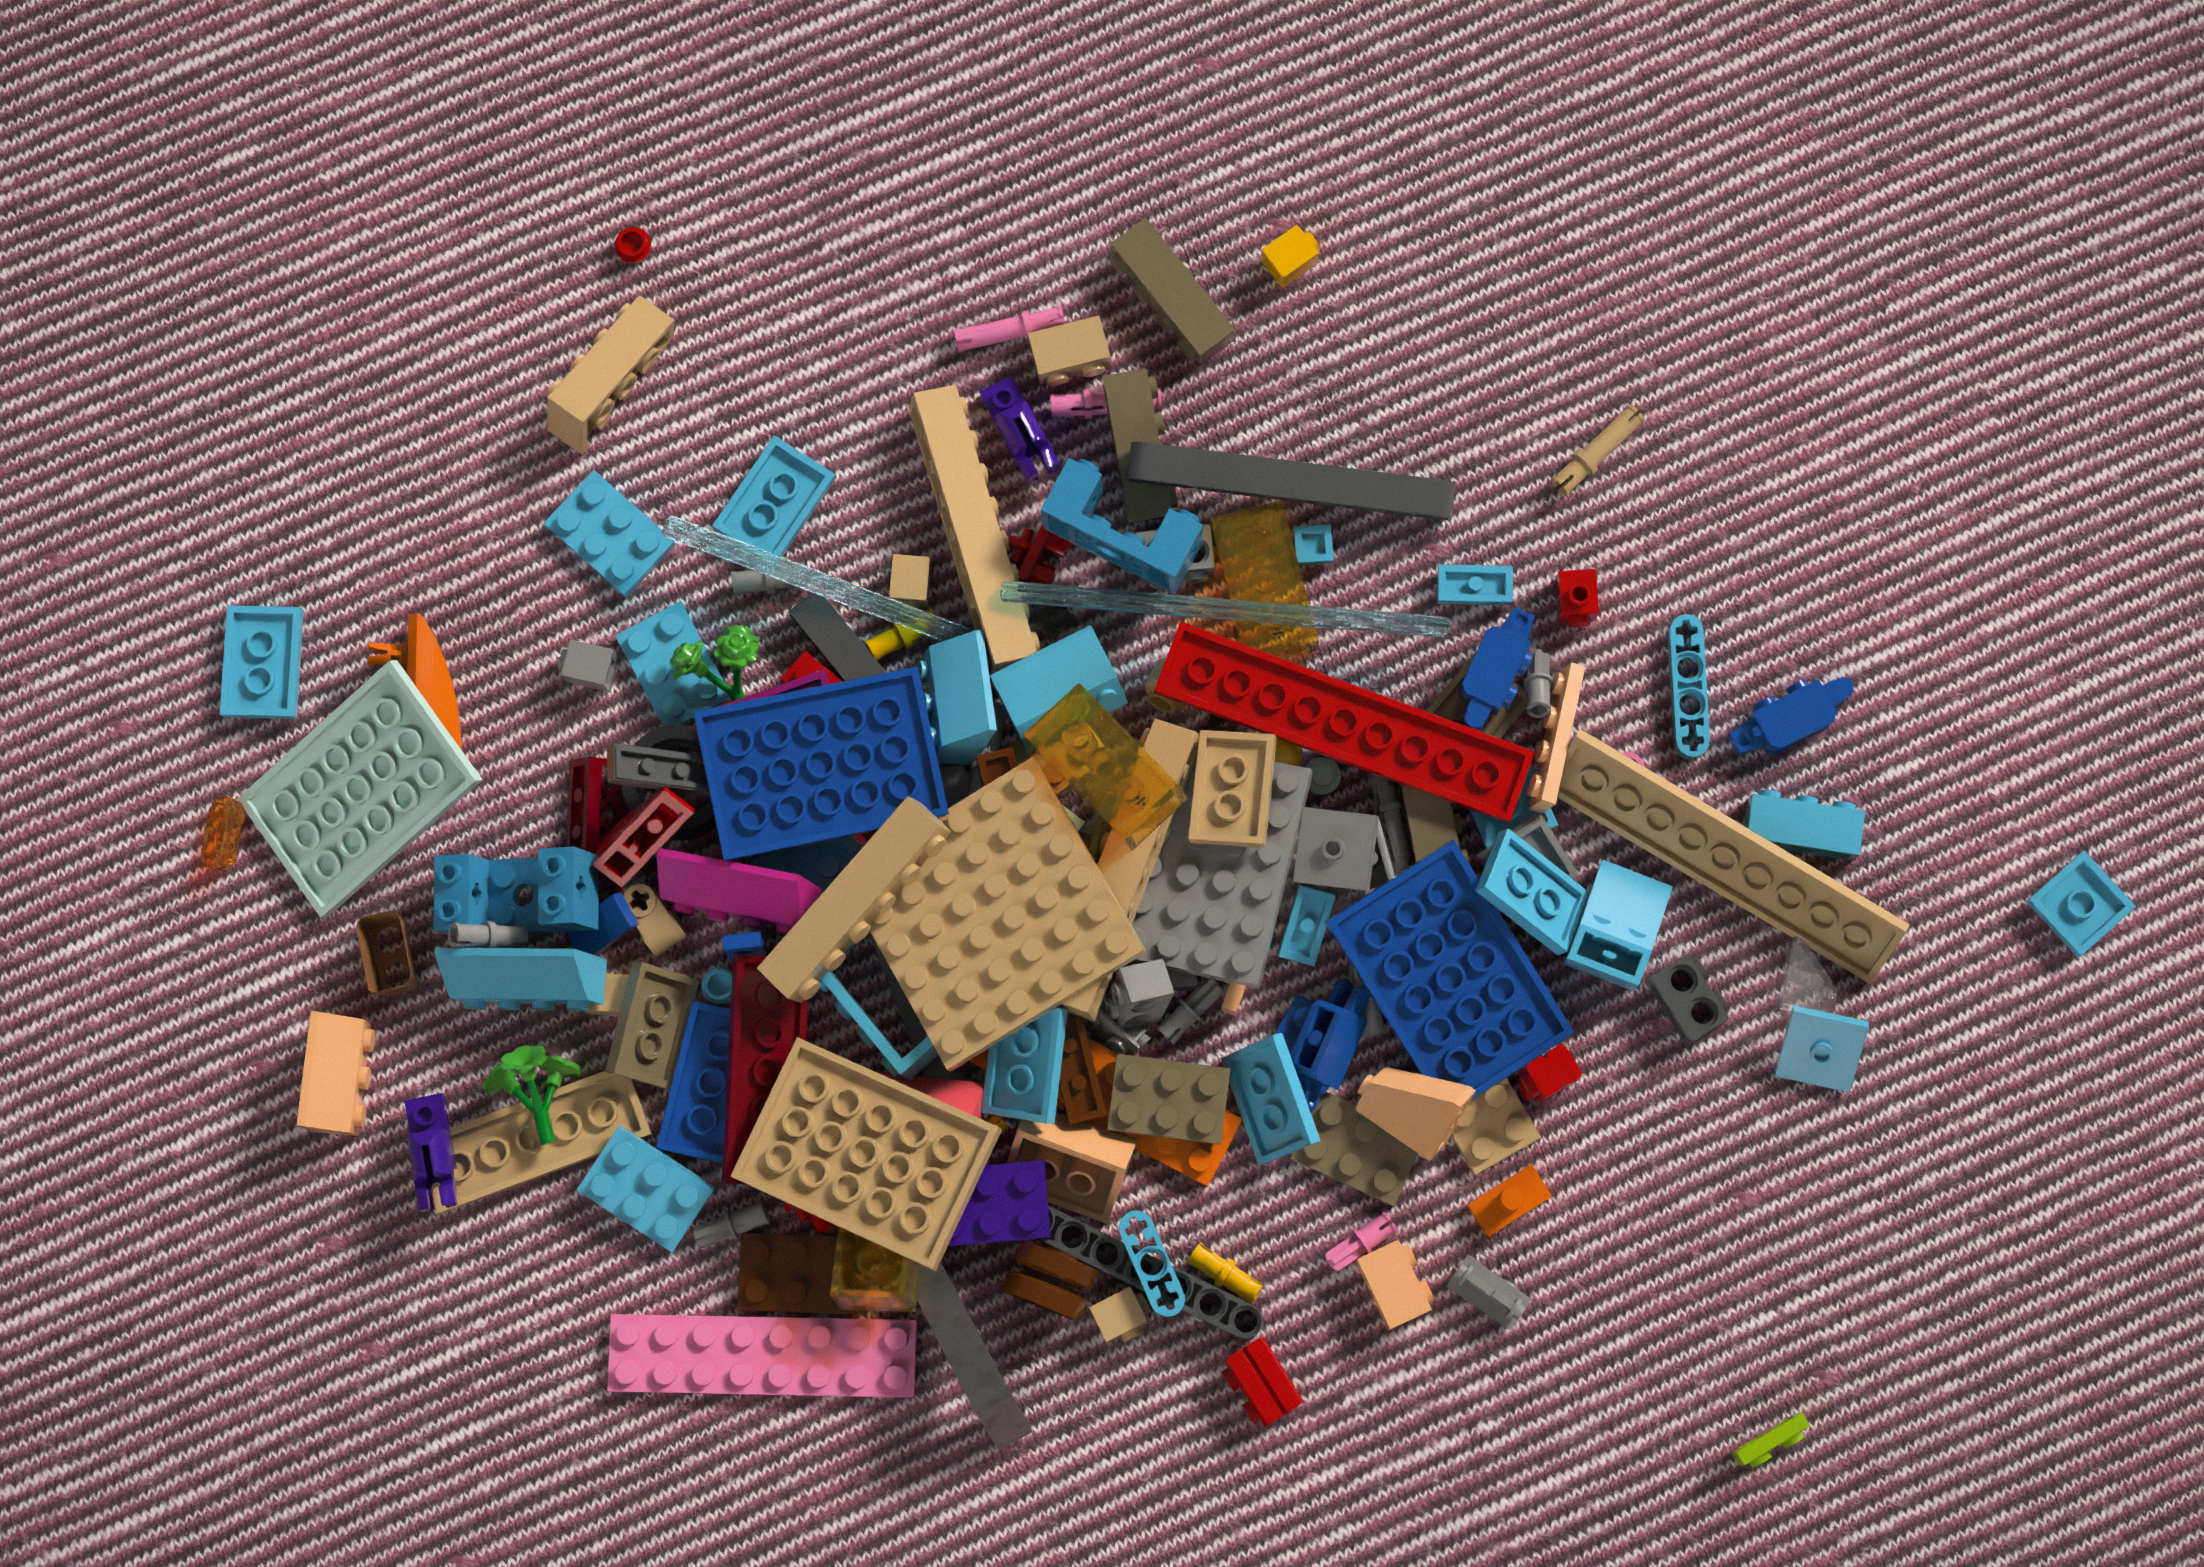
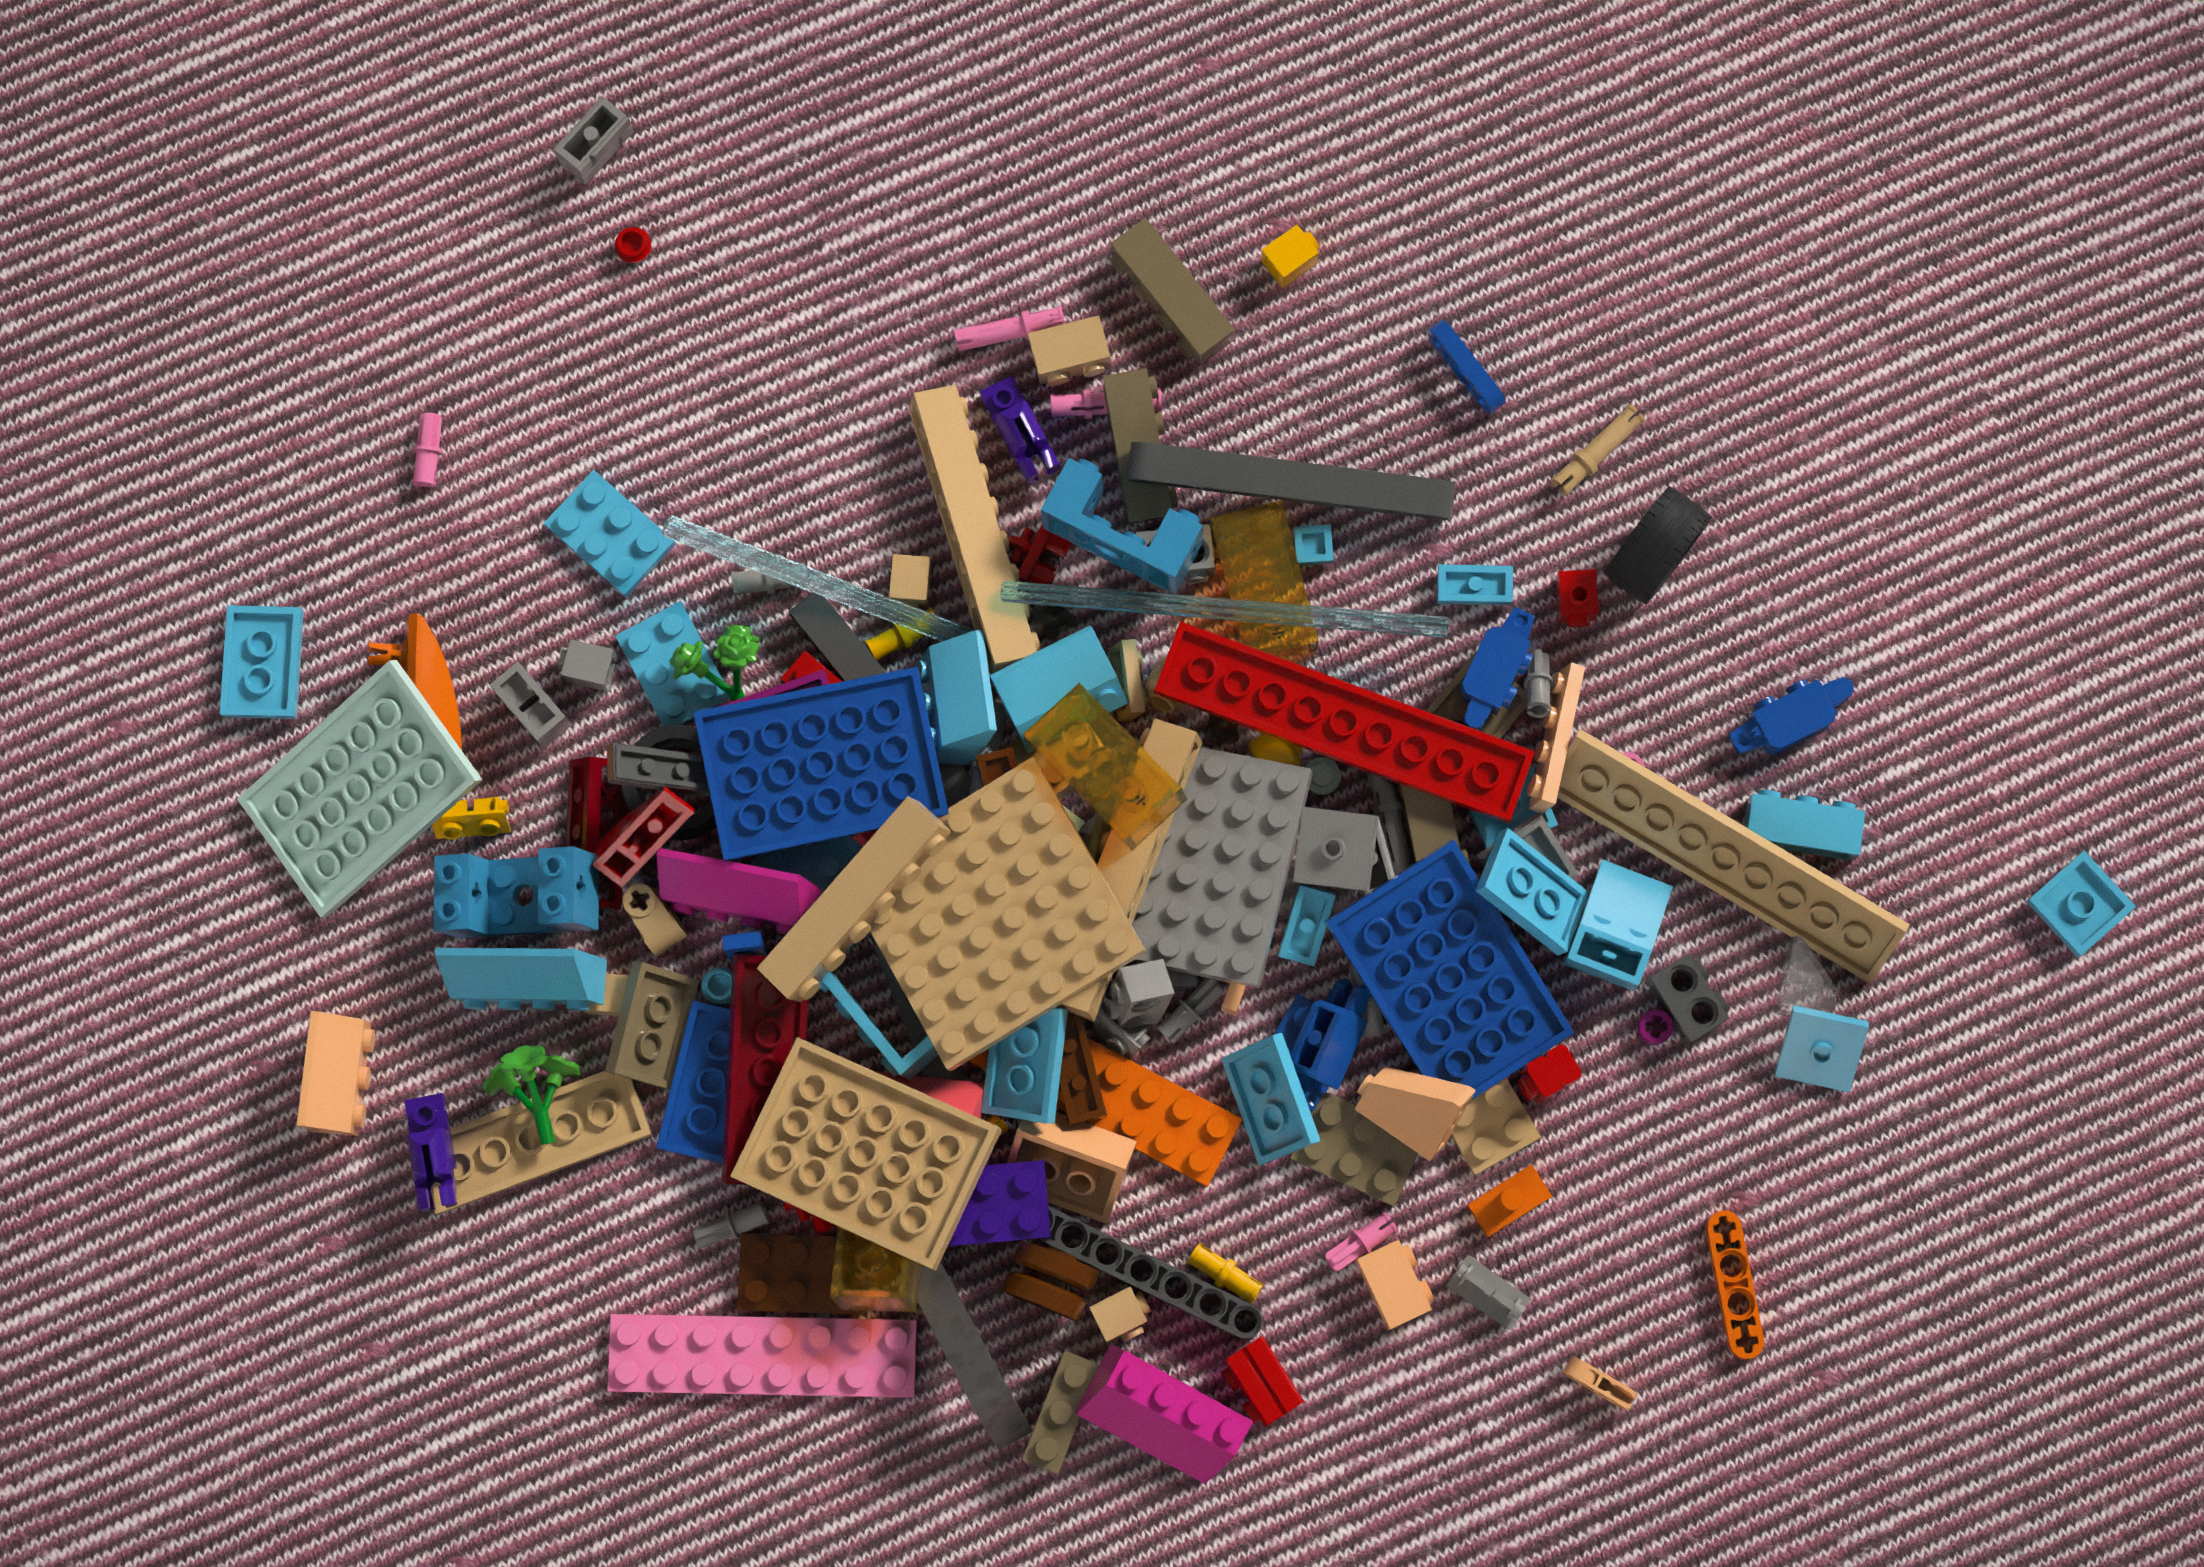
(222, 834): clear orange plate -> none
(371, 951): medium nougat piece -> none
(427, 450): none -> bright pink axle
(487, 819): none -> yellow hinge
(487, 935): light grey pin -> none
(530, 705): none -> light grey brick
(593, 140): none -> light grey brick
(607, 372): tan wedge -> none
(614, 922): blue tile -> none
(645, 1188): medium azure plate -> none
(775, 499): medium azure plate -> none
(1057, 1418): none -> dark tan brick
(1127, 665): none -> tan plate
(1148, 1233): medium azure beam -> none
(1162, 1415): none -> dark pink slope
(1168, 1099): dark tan plate -> none
(1232, 788): tan plate -> none
(1466, 366): none -> blue beam
(1599, 1383): none -> light nougat piece
(1647, 1019): none -> magenta bush
(1657, 545): none -> black tyre
(1693, 687): medium azure beam -> none
(1739, 1284): none -> orange beam
(1757, 1450): lime plate -> none

